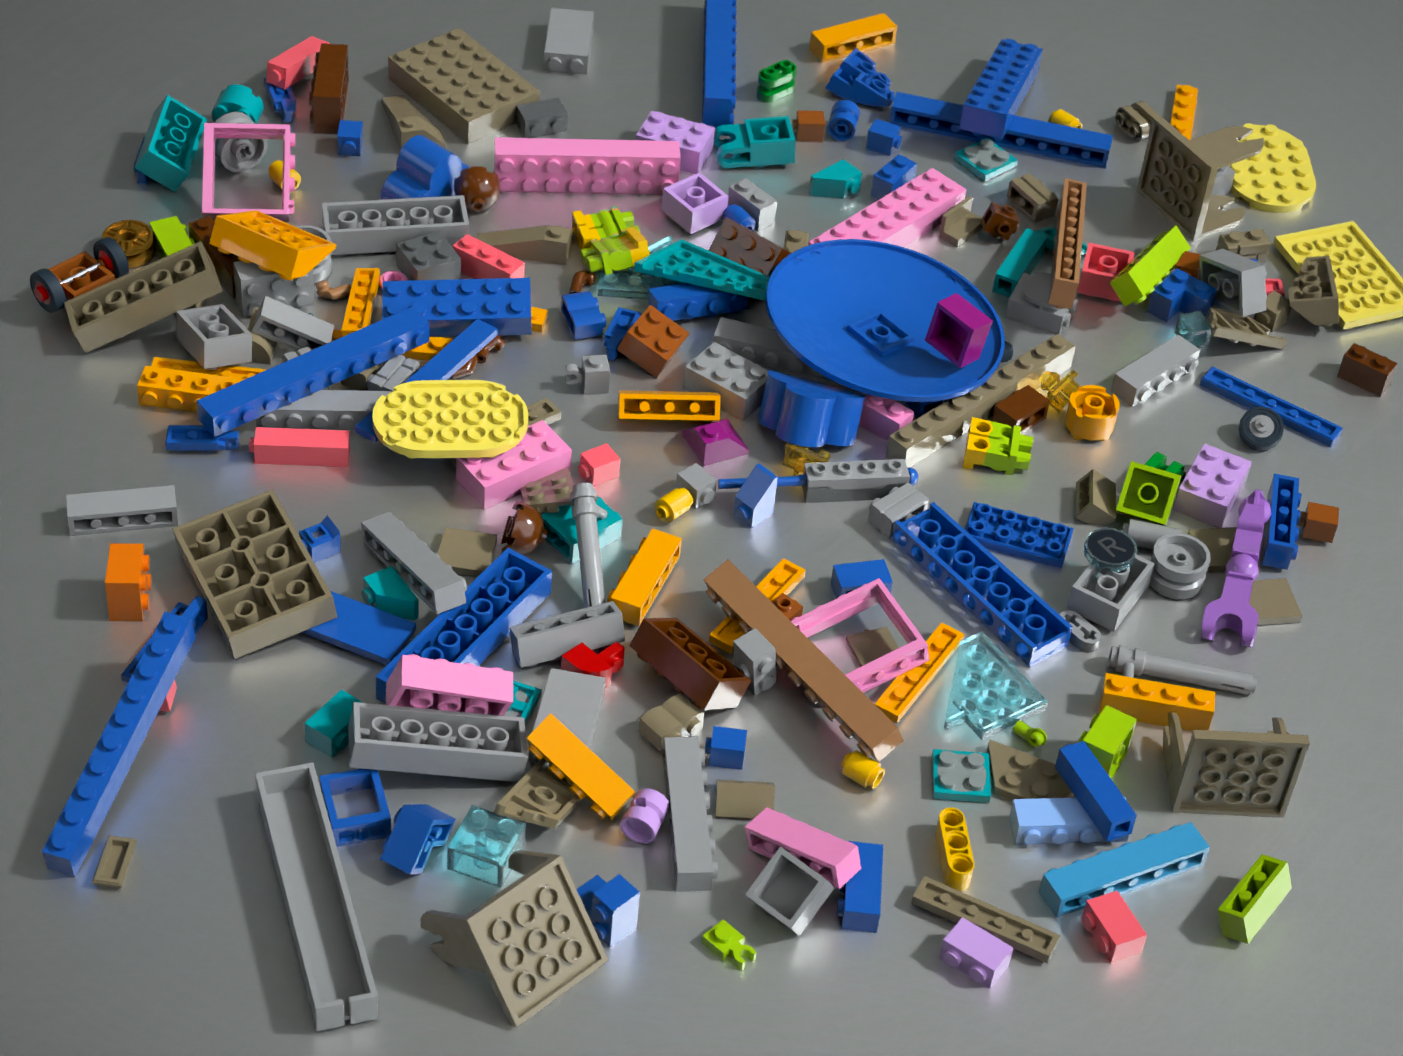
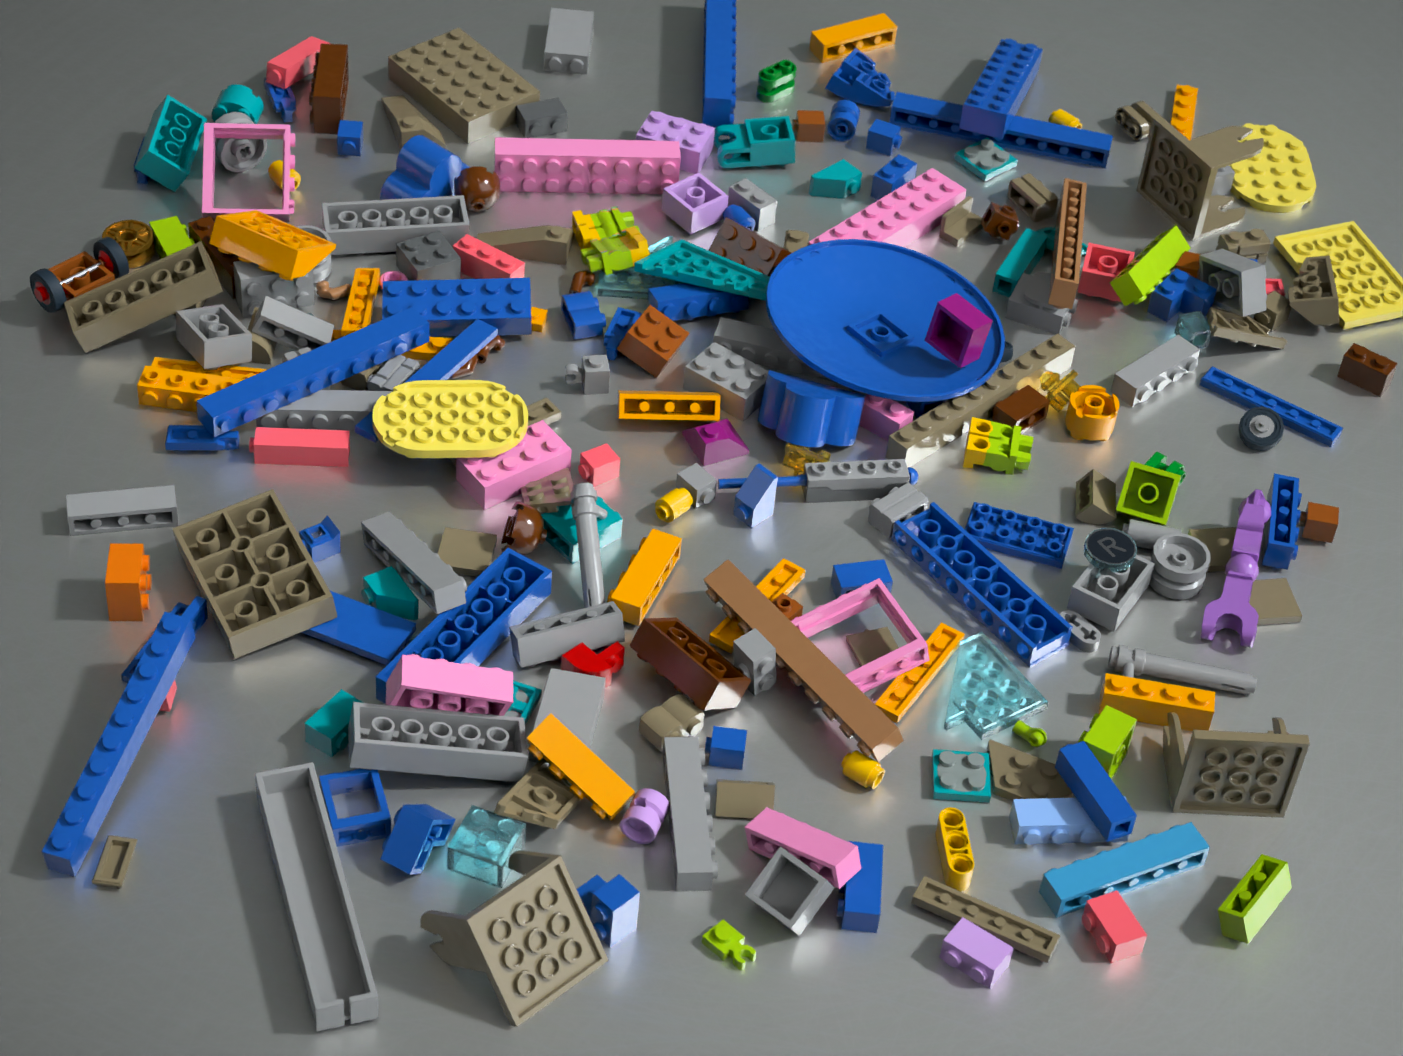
(1212, 486): lavender brick -> none

